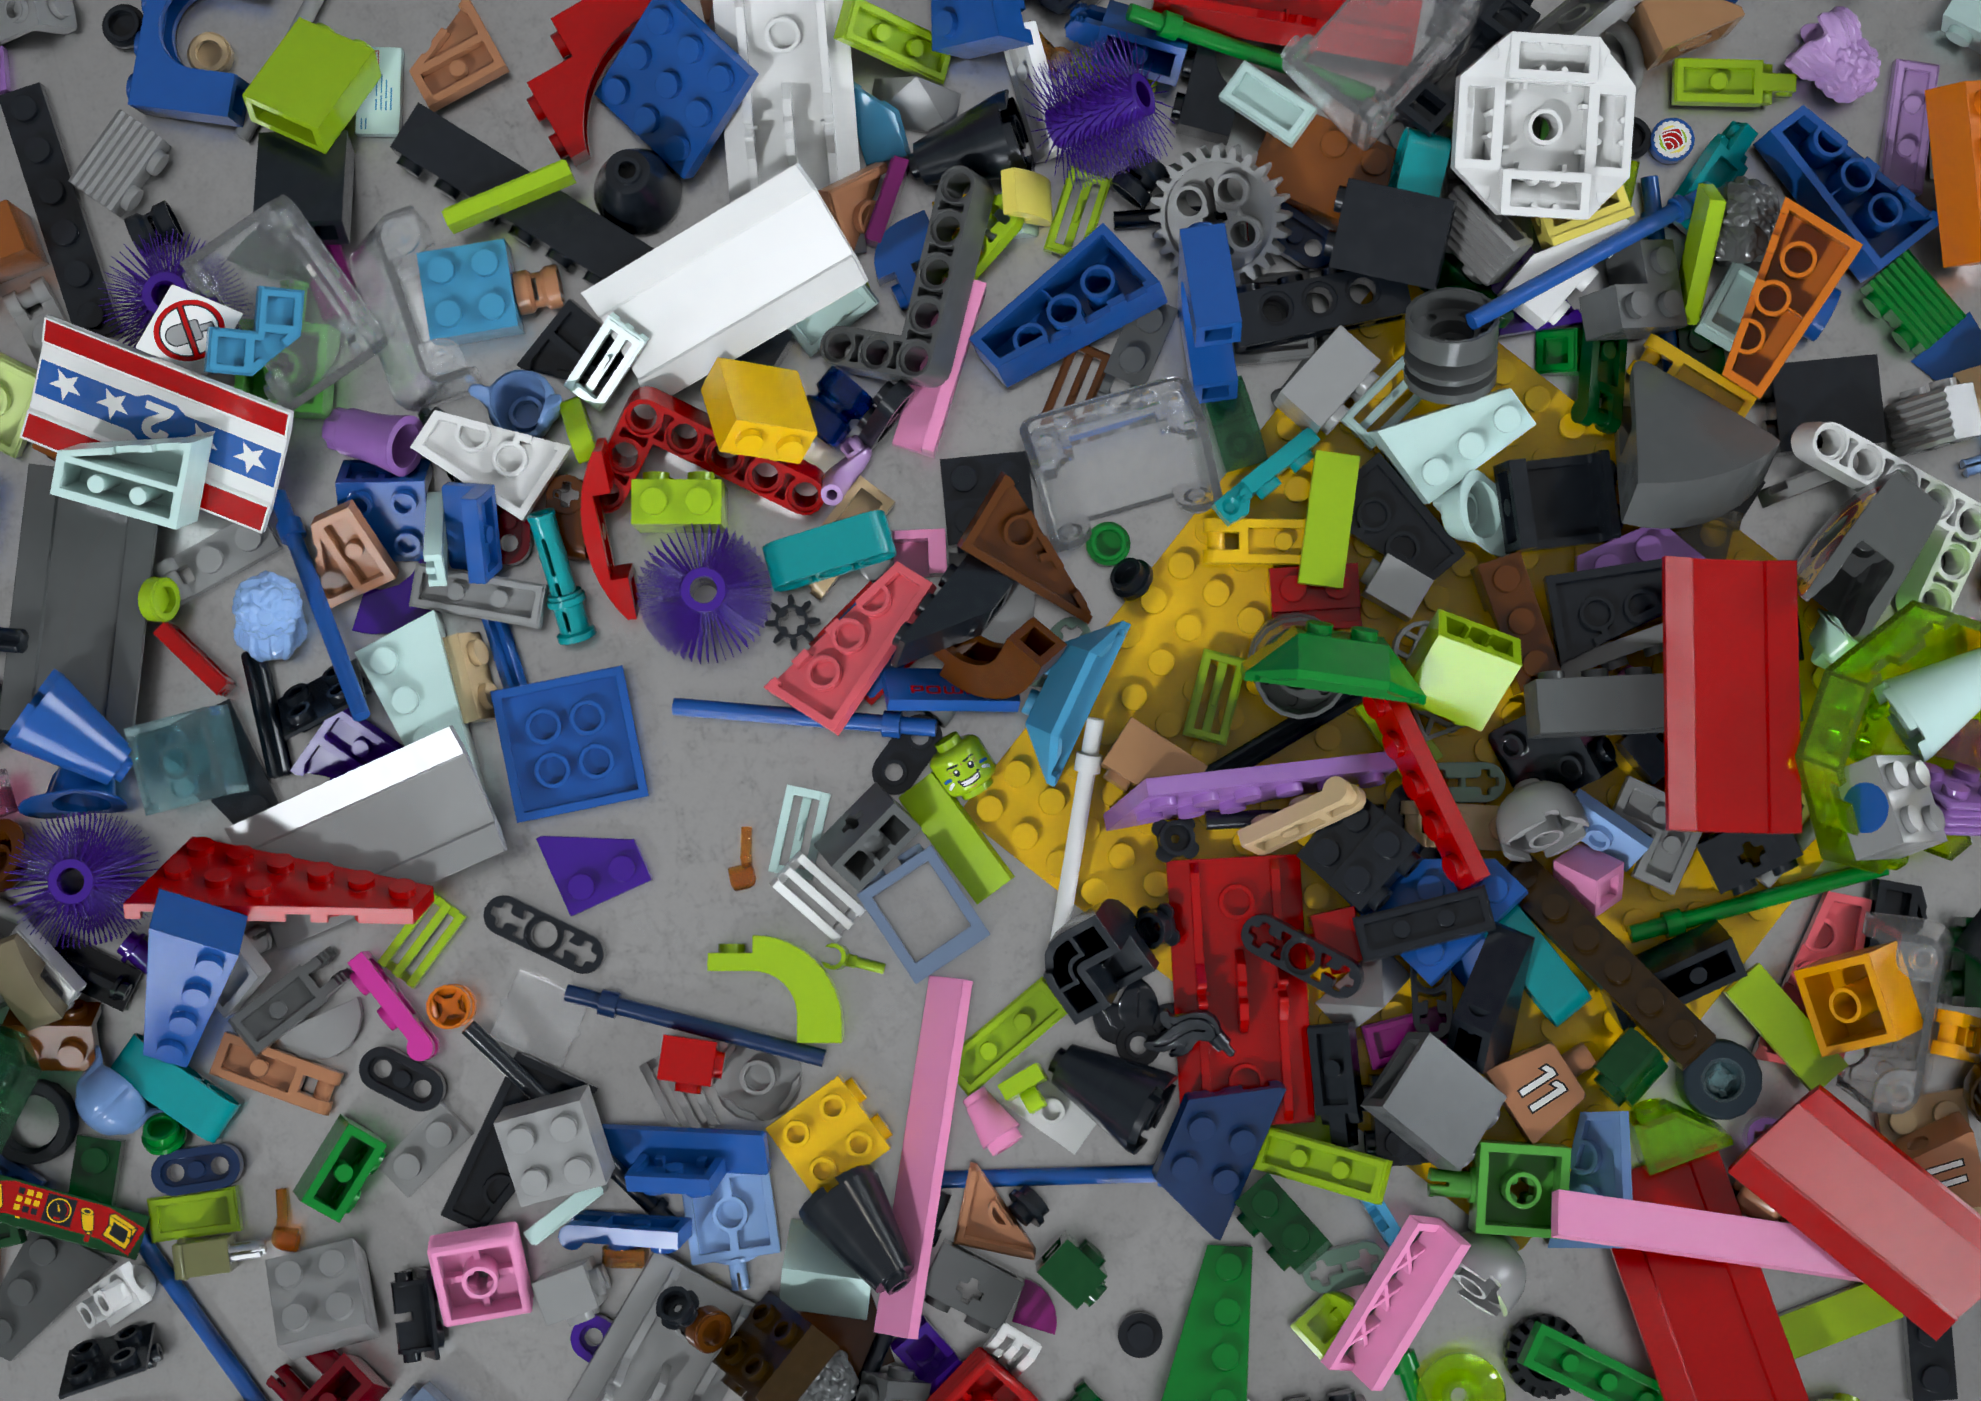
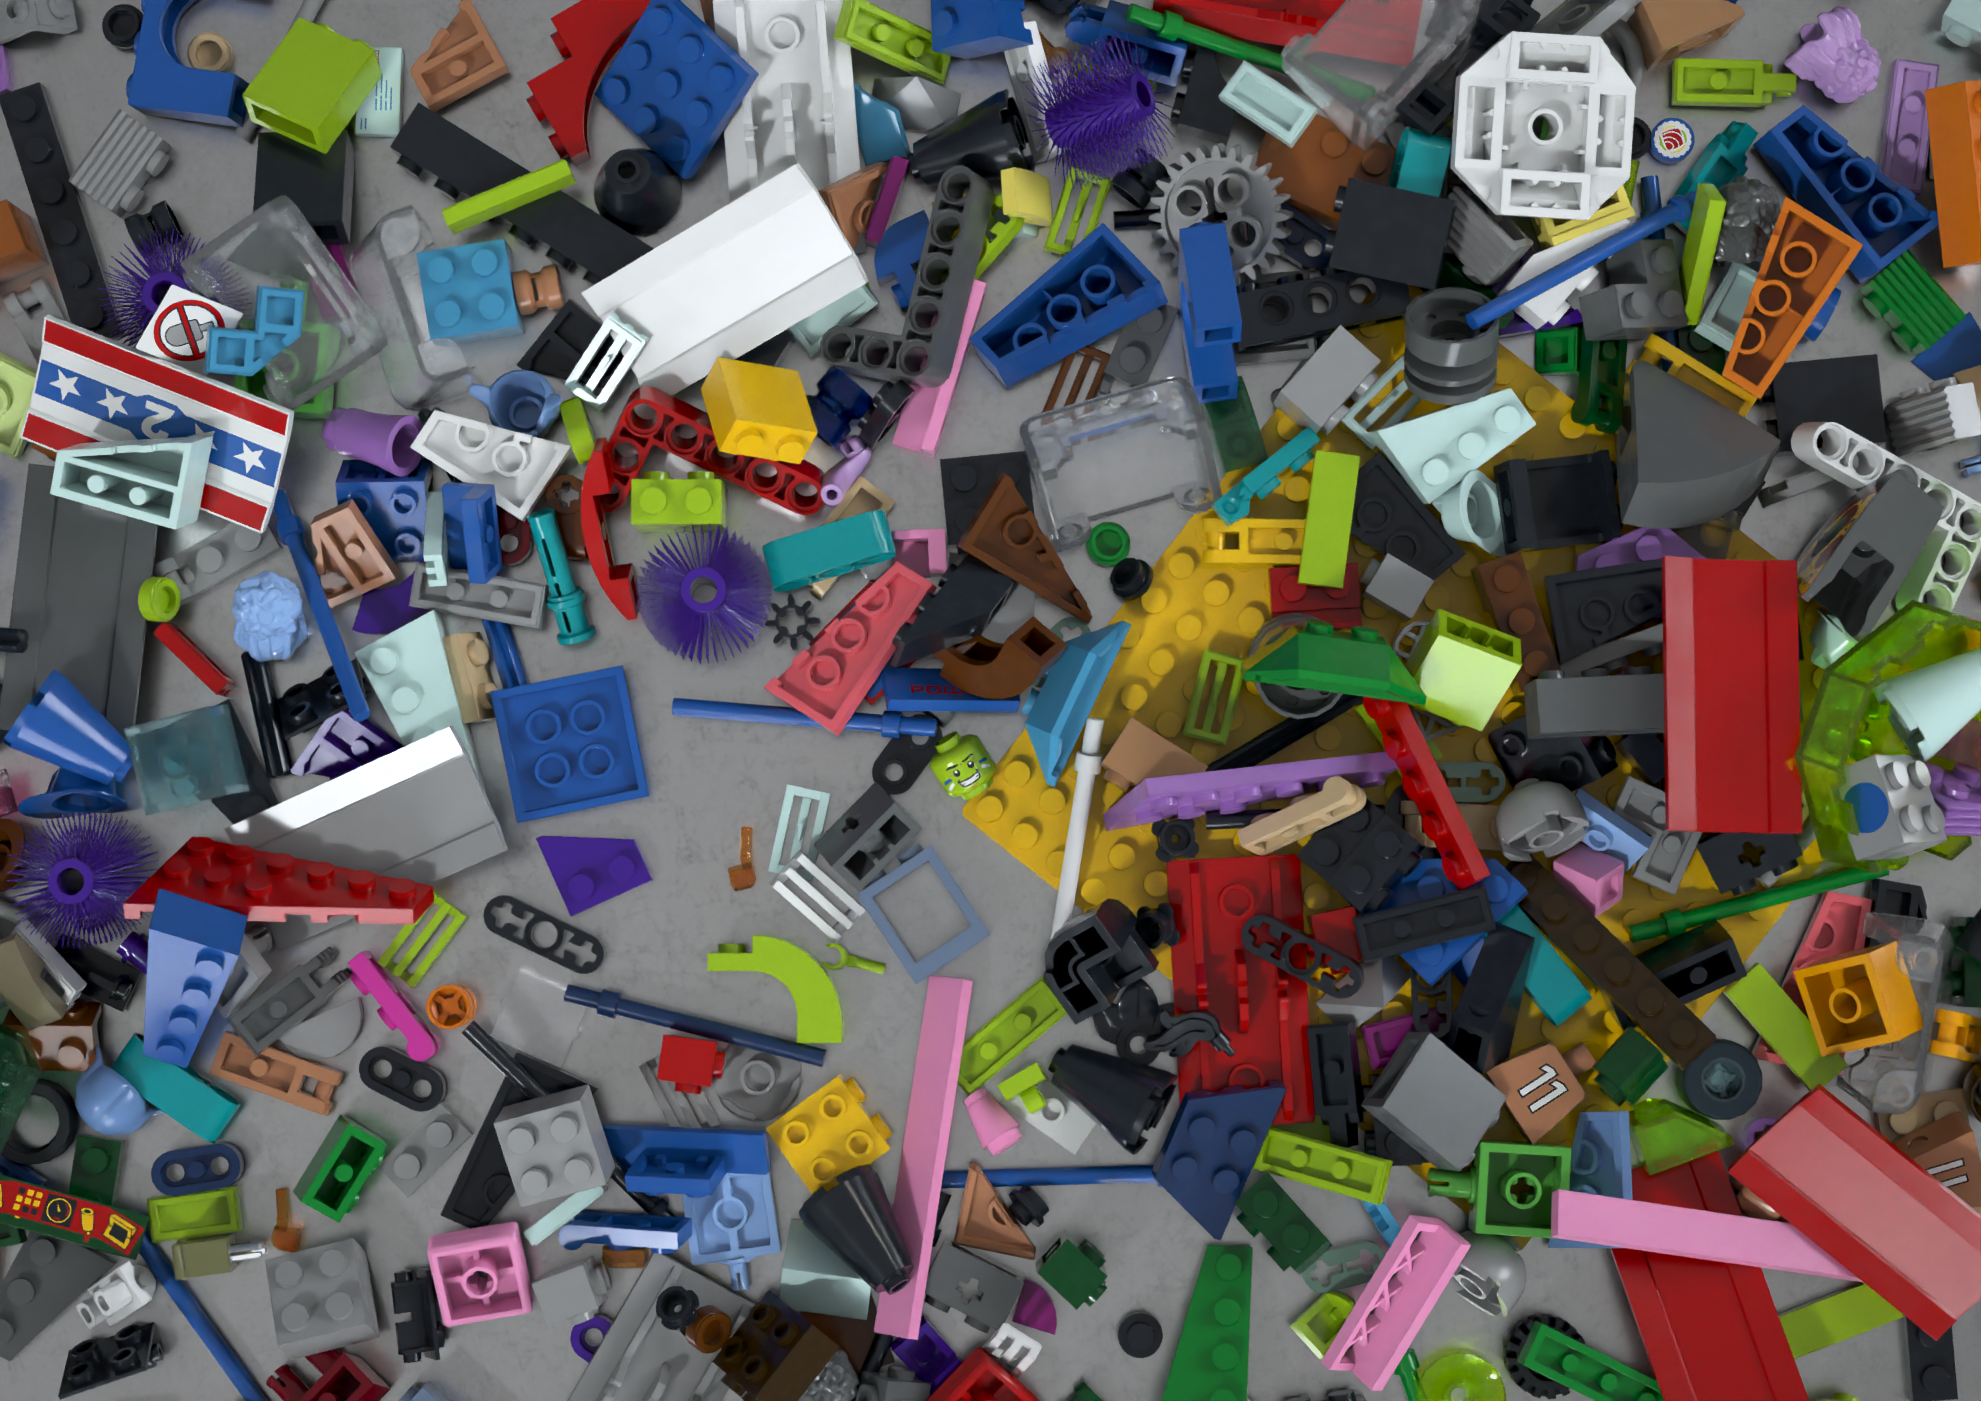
(163, 1134): green plate -> none
(956, 838): lime tile -> none

